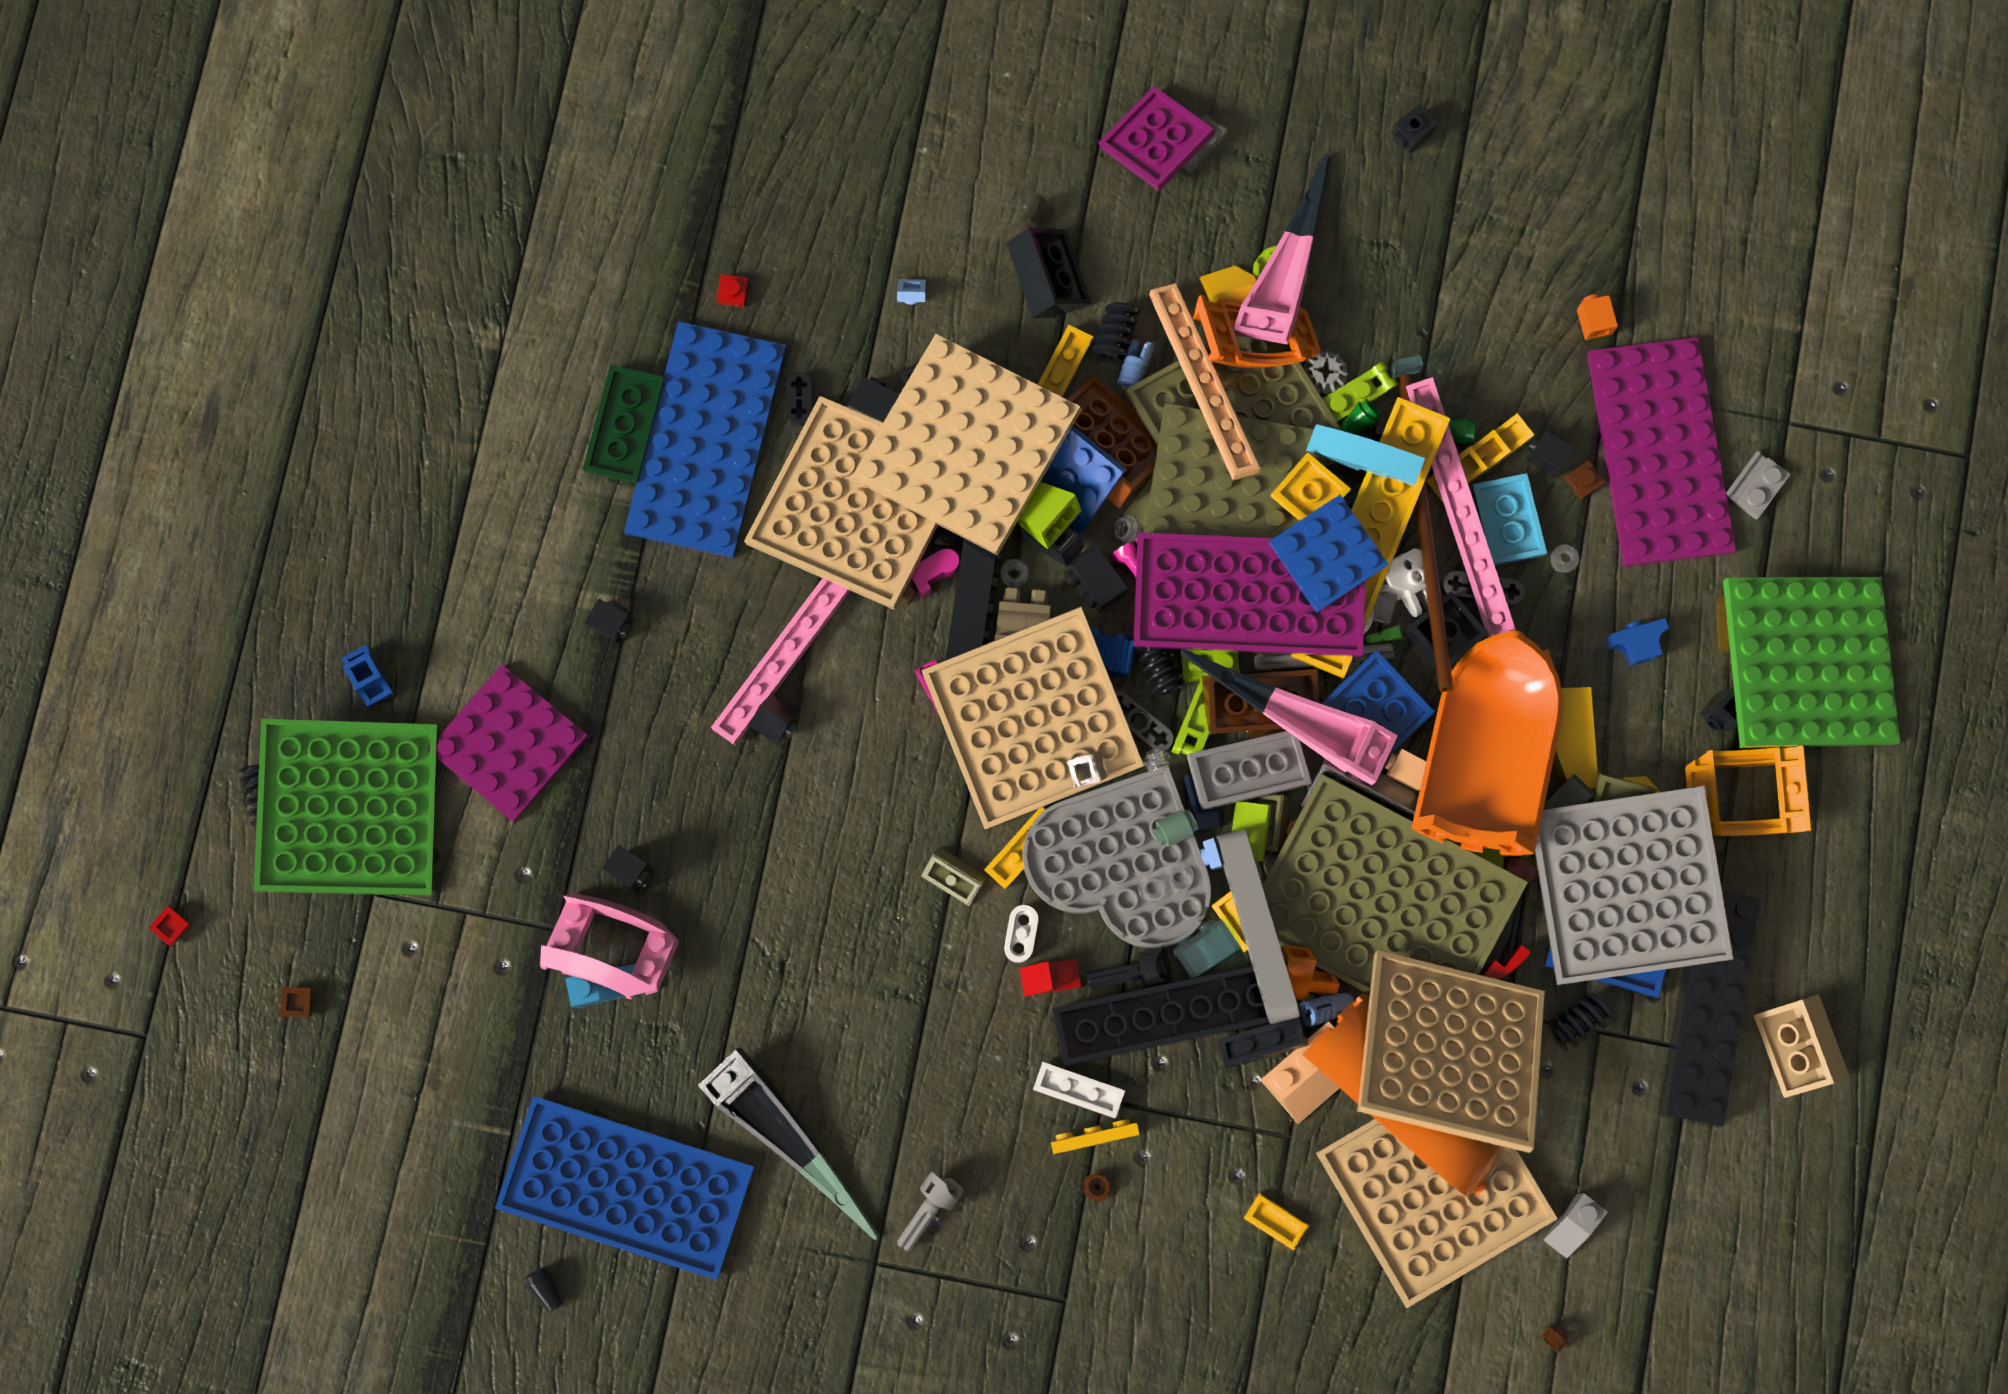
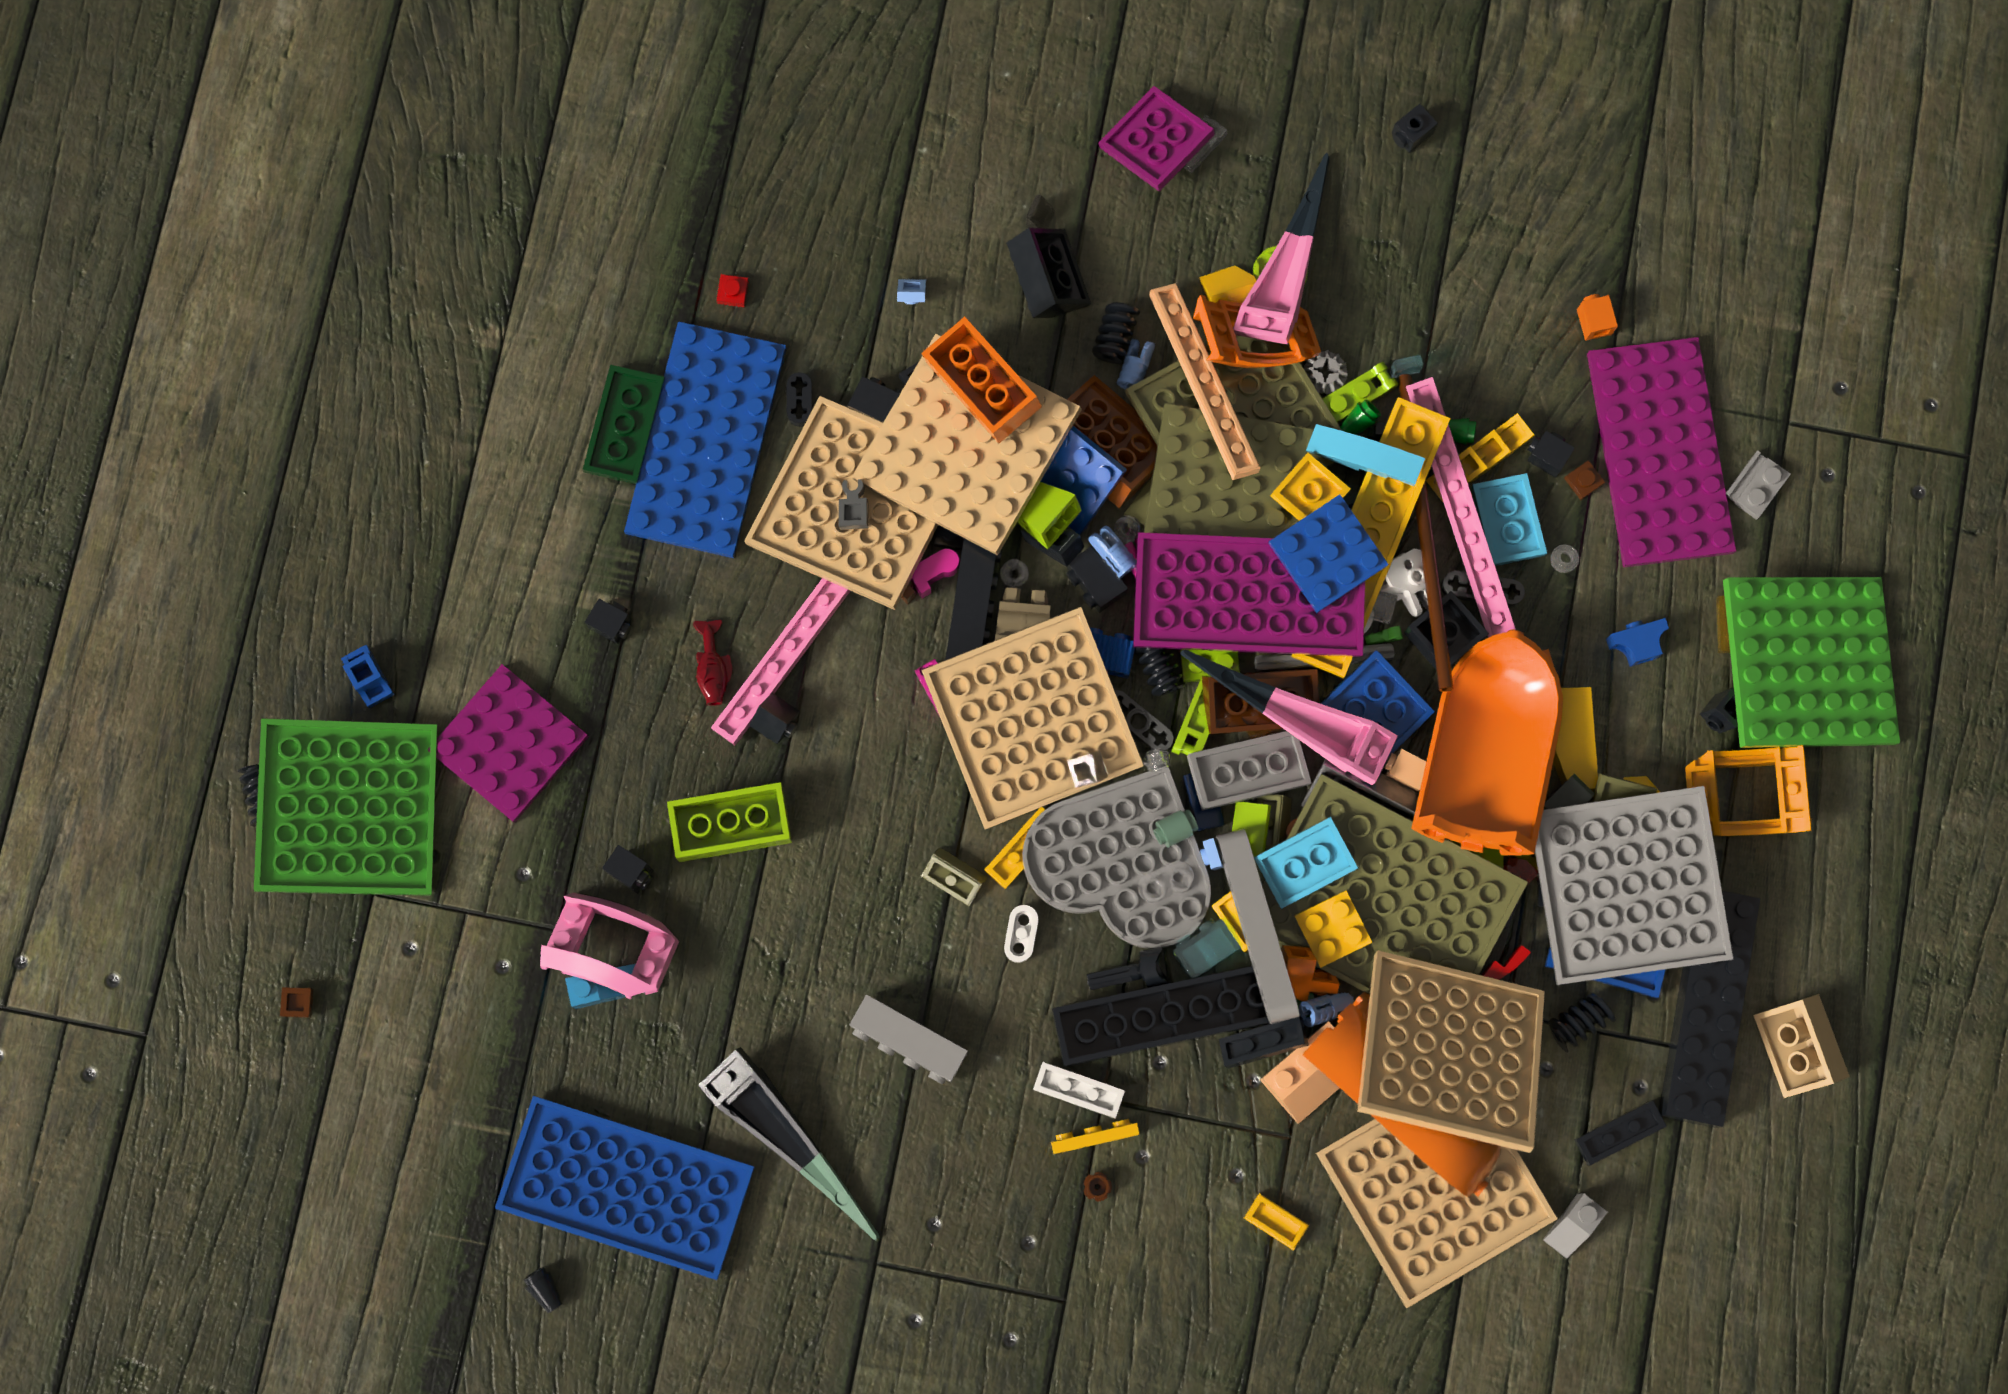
(170, 926): red plate -> none
(712, 670): none -> dark red animal
(729, 822): none -> lime brick
(853, 510): none -> dark grey plate
(908, 1039): none -> light grey brick
(938, 1196): light grey piece -> none
(981, 380): none -> orange brick
(1050, 977): red slope -> none
(1065, 360): yellow plate -> none
(1113, 551): none -> medium blue hinge
(1305, 862): none -> medium azure plate
(1333, 928): none -> yellow plate
(1555, 1338): reddish brown plate -> none
(1620, 1133): none -> black plate

